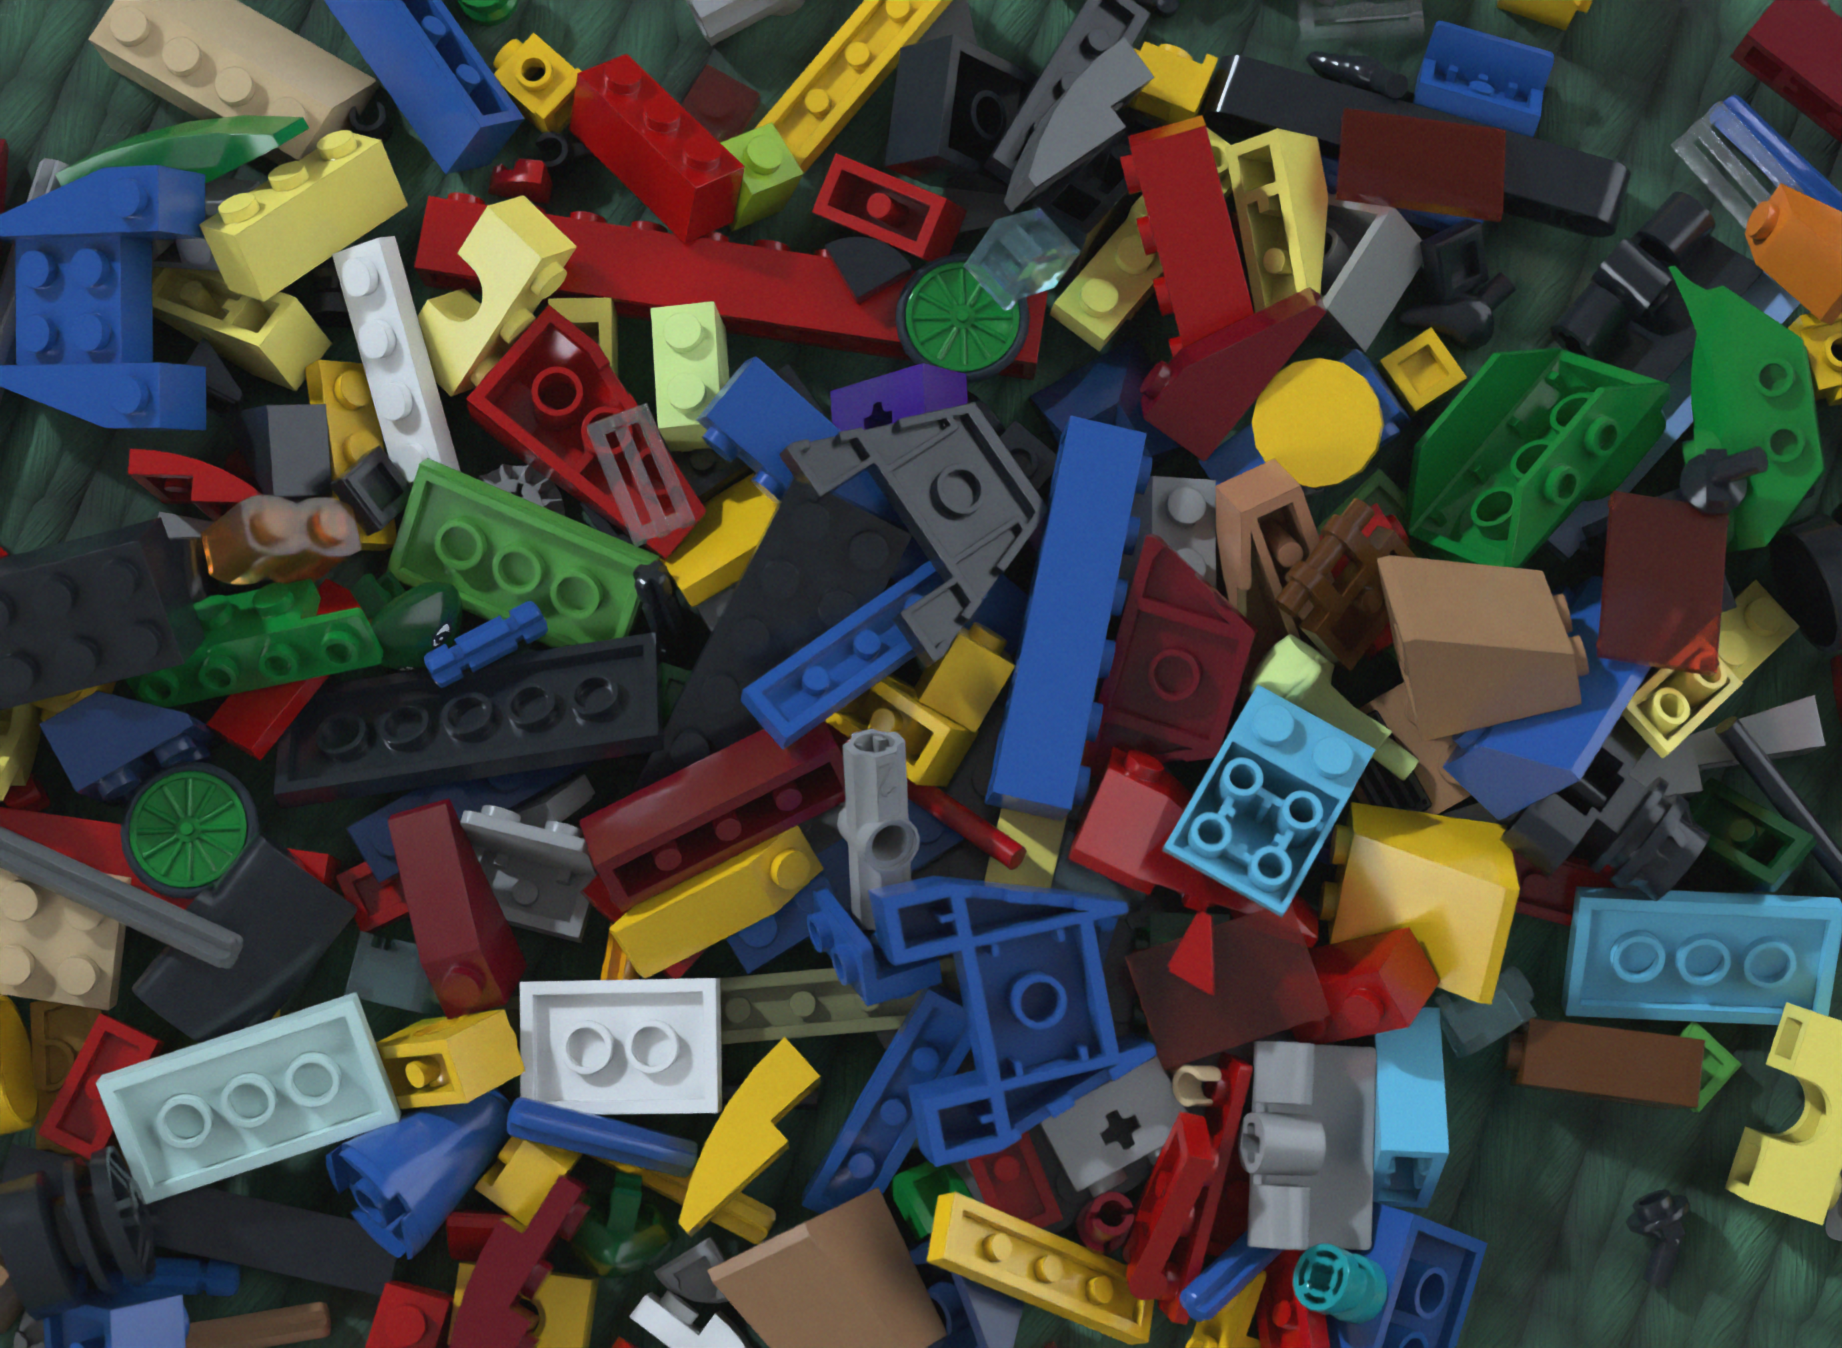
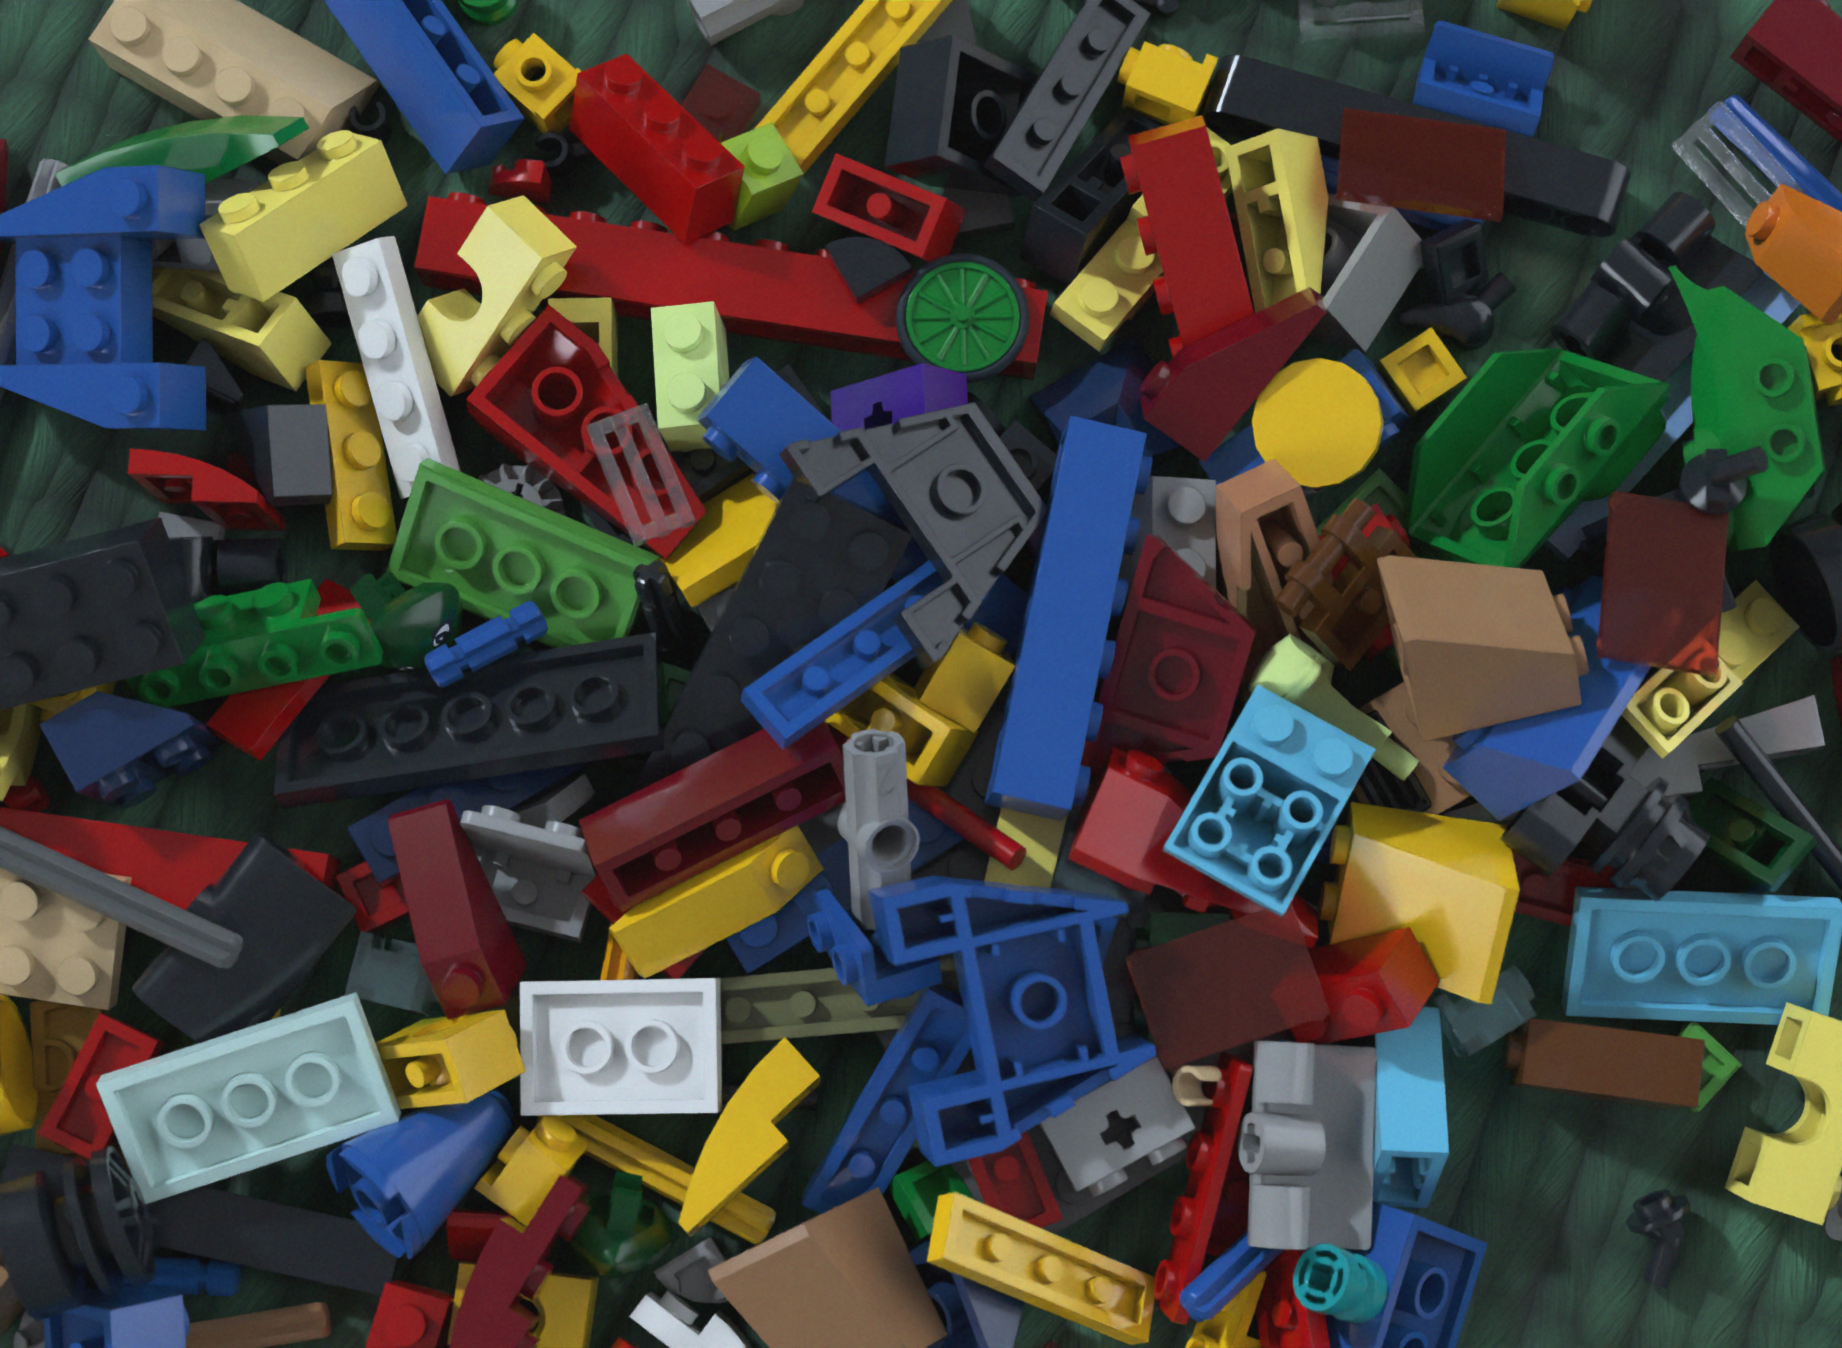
(186, 827): green wheel -> none
(280, 540): clear orange brick -> none
(373, 490): black tile -> none
(602, 1137): blue axle -> none
(1021, 257): clear light blue brick -> none
(1079, 122): dark grey slope -> none
(1104, 1223): dark red pin -> none
(1167, 1204): red plate -> none
(1196, 954): red slope -> none
(1360, 72): black animal -> none

